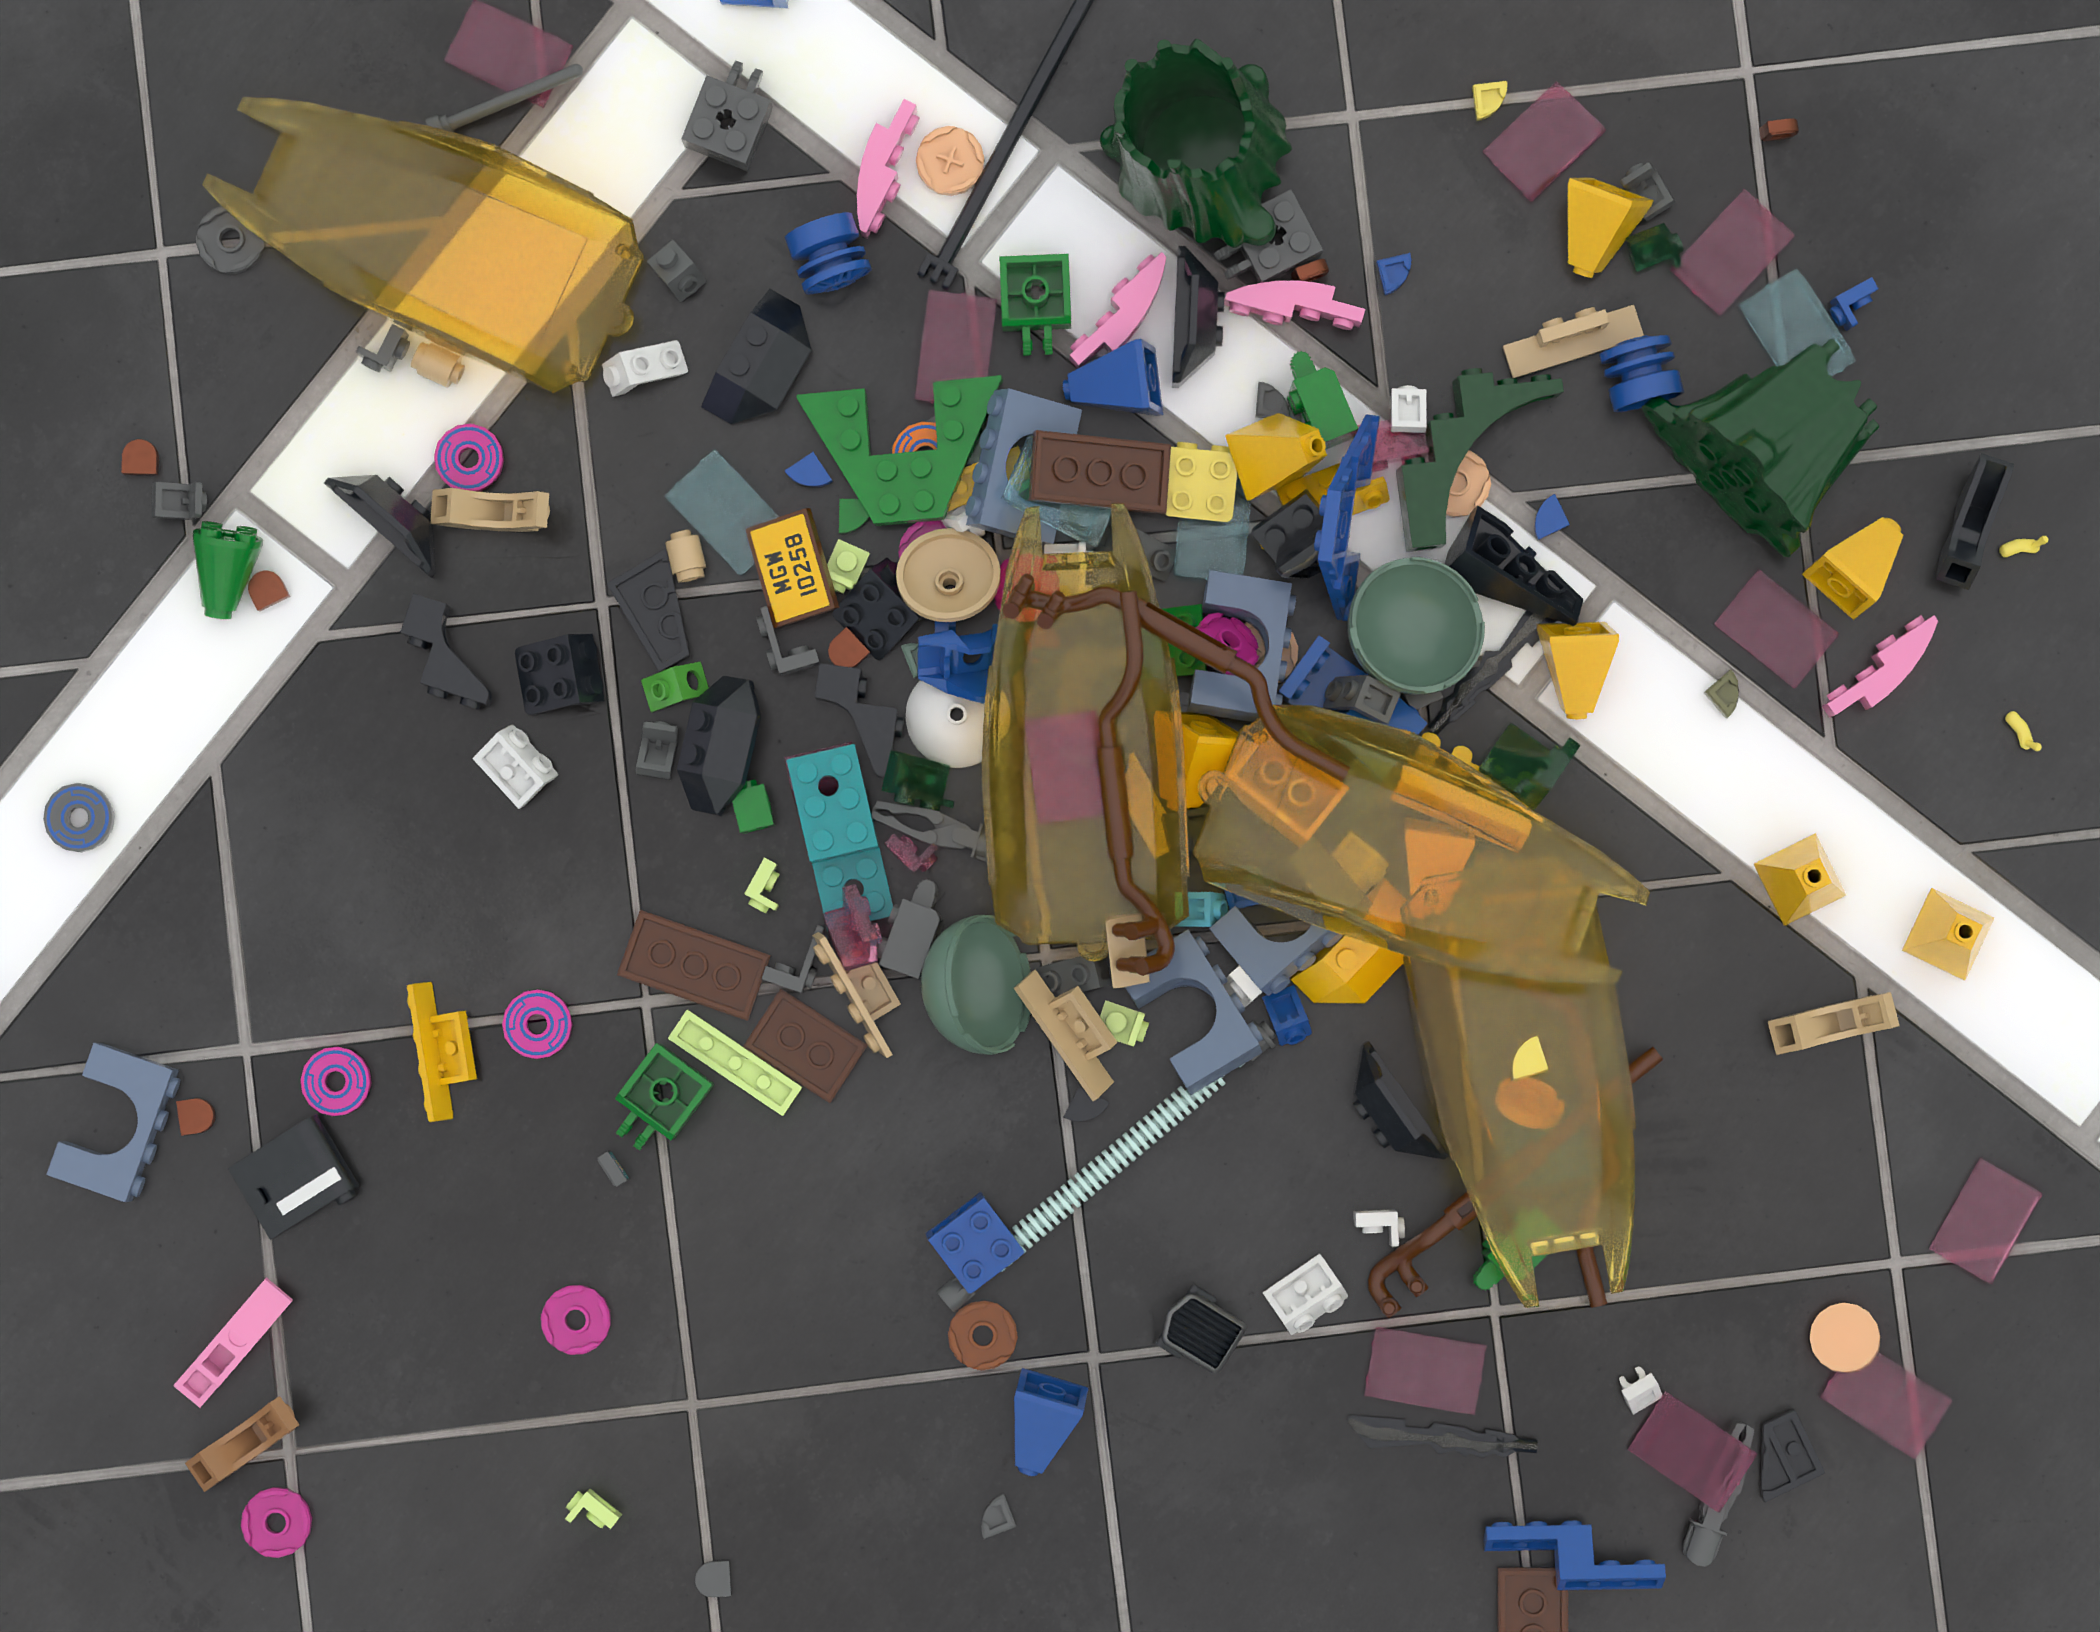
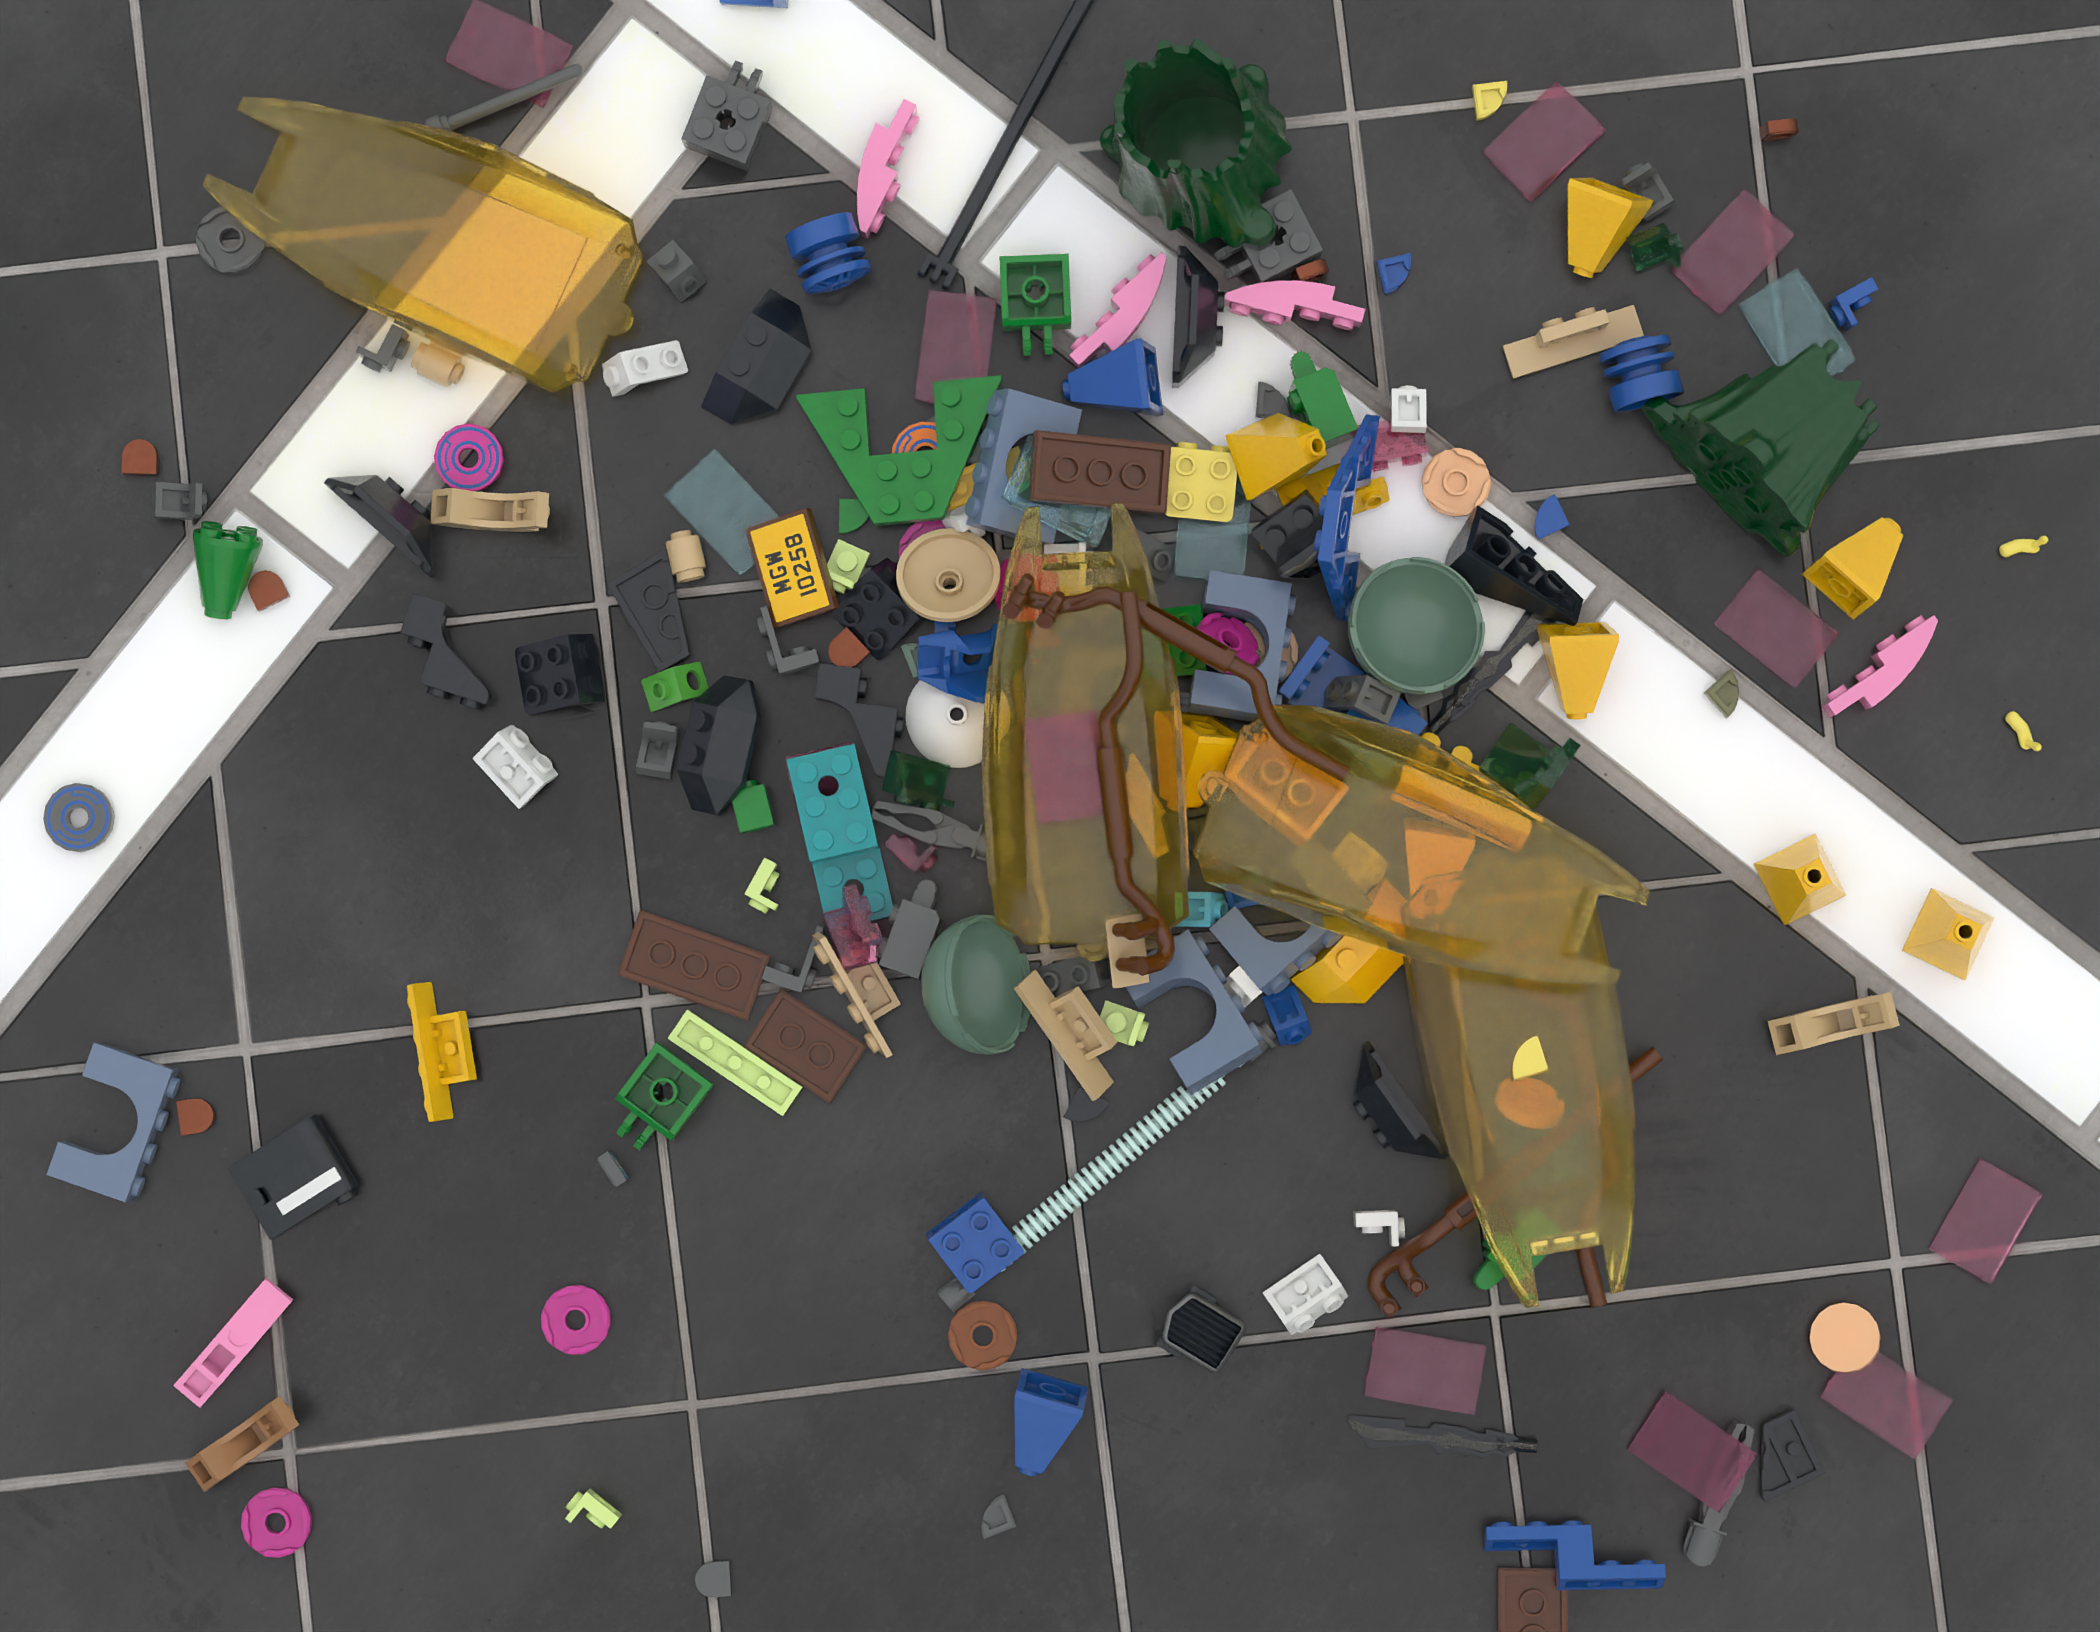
(315, 1081): dark pink tile -> none
(517, 1030): dark pink tile -> none
(809, 472): blue tile -> none
(950, 160): light nougat tile -> none
(1478, 404): dark green arch -> none
(1640, 1393): white tile -> none
(1973, 520): black arch -> none

